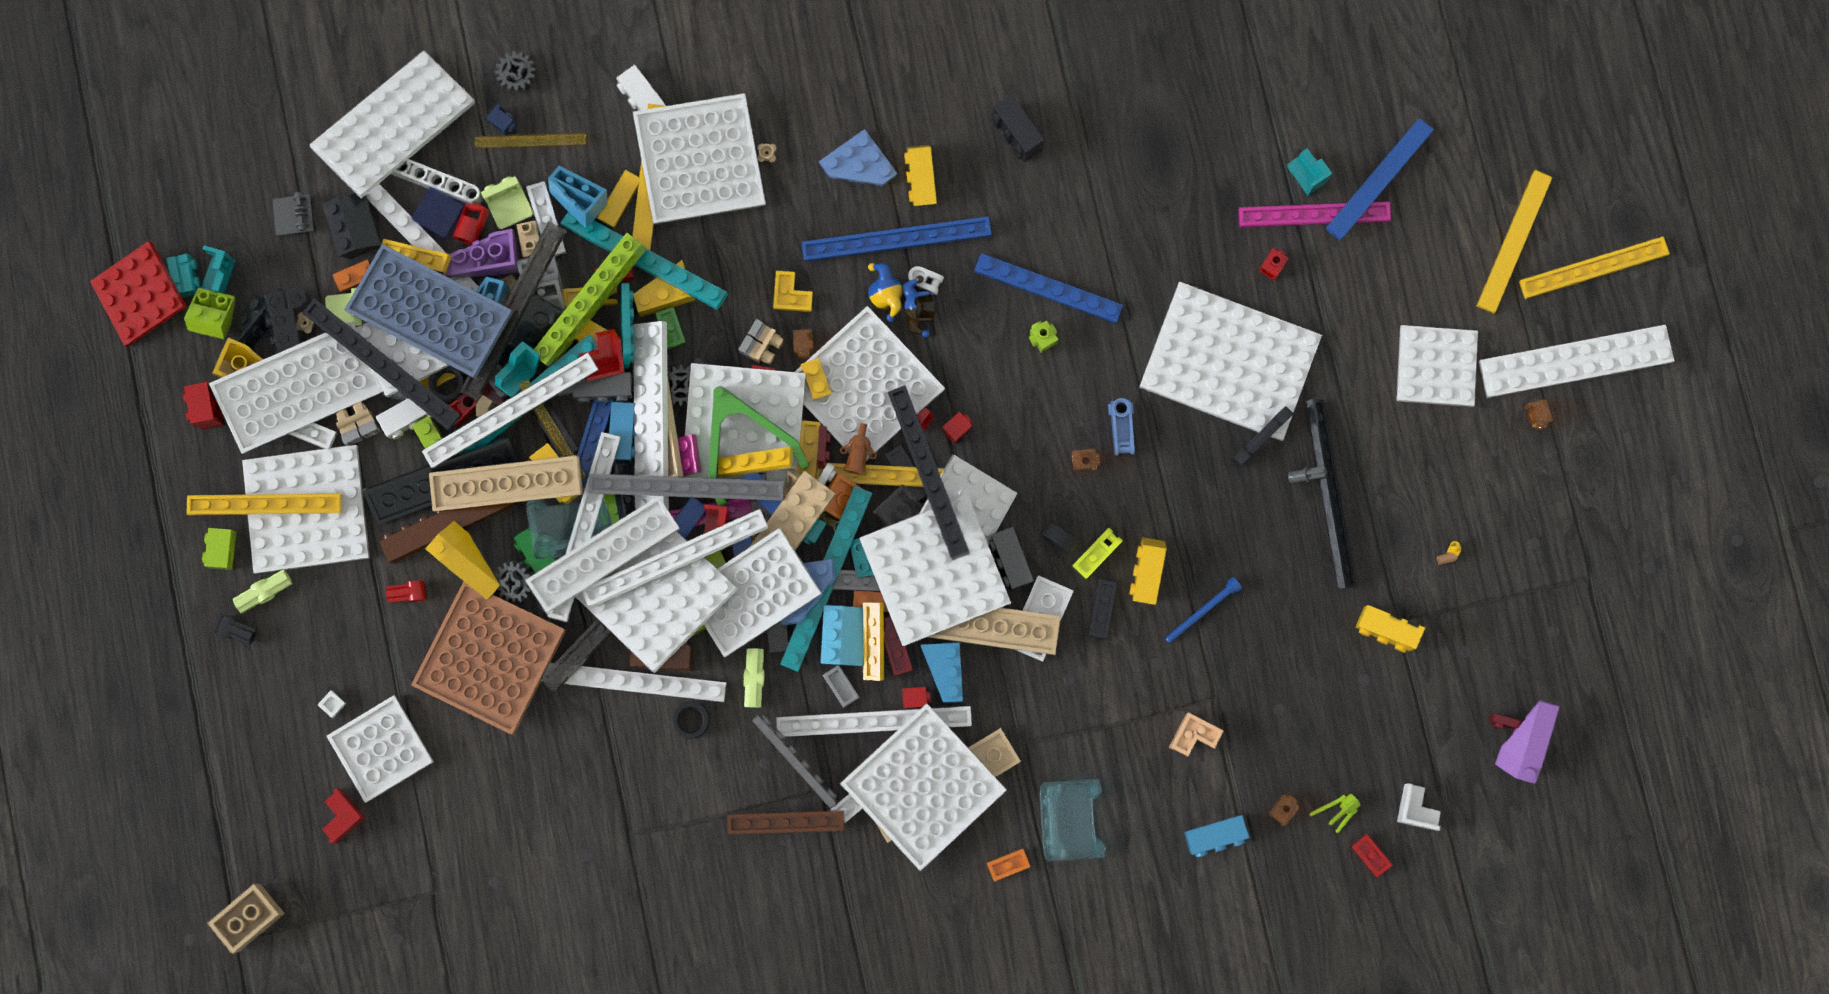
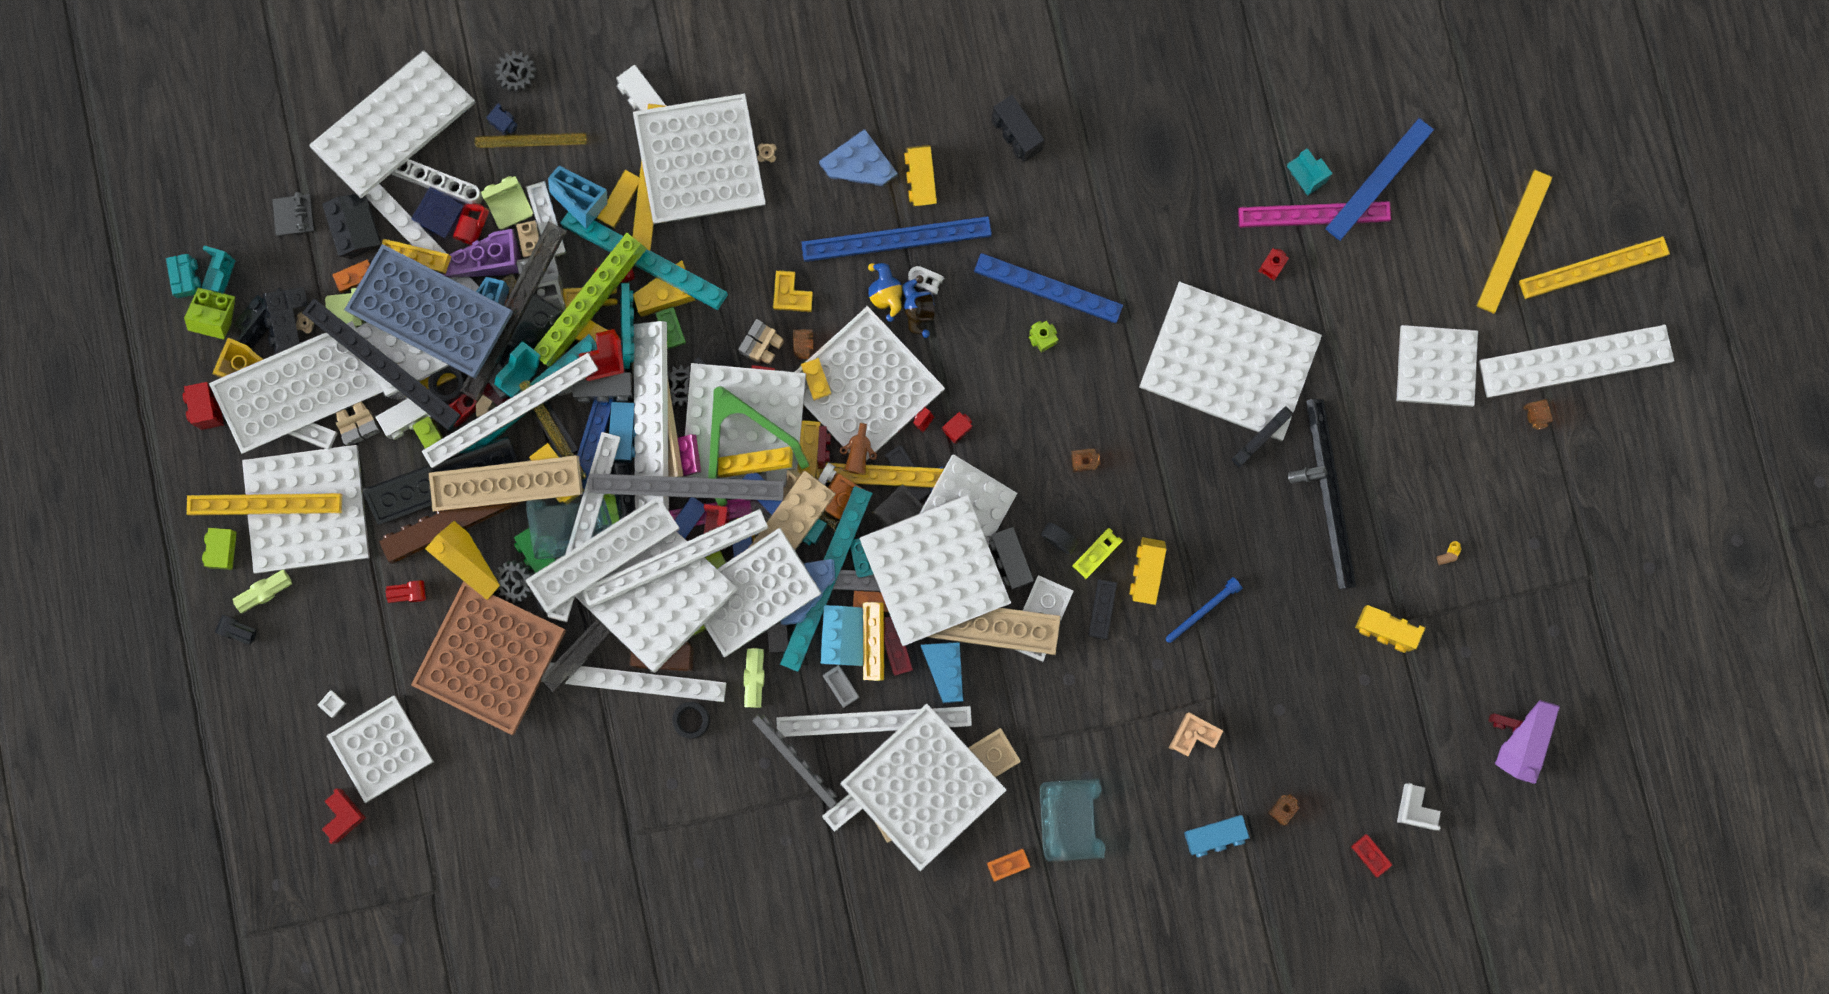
(138, 293): red plate -> none
(246, 918): tan brick -> none
(786, 822): reddish brown plate -> none
(915, 697): red brick -> none
(928, 473): black plate -> none
(1122, 427): medium blue piece -> none
(1348, 805): lime plant -> none

